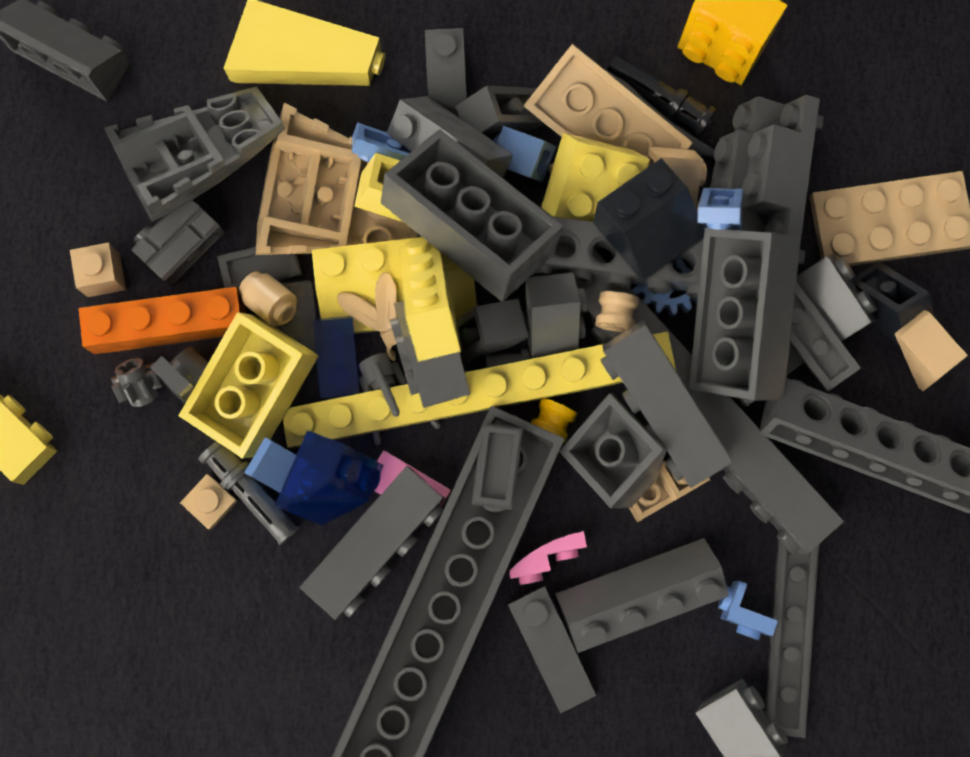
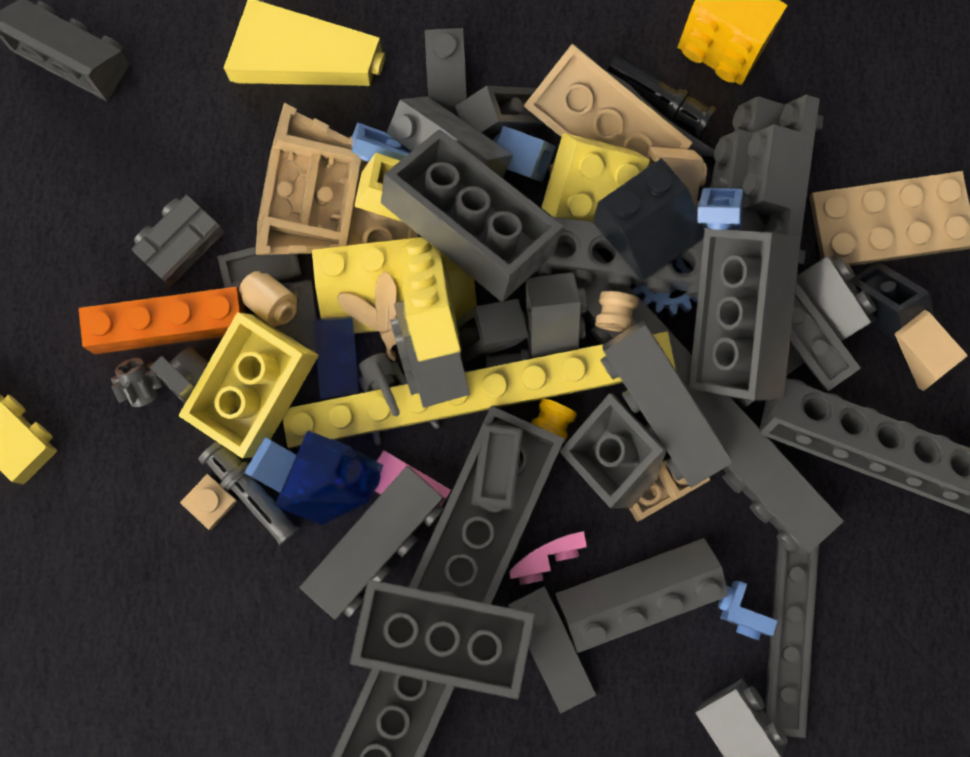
(97, 269): tan brick -> none
(193, 150): dark grey wedge -> none
(442, 639): none -> dark grey brick

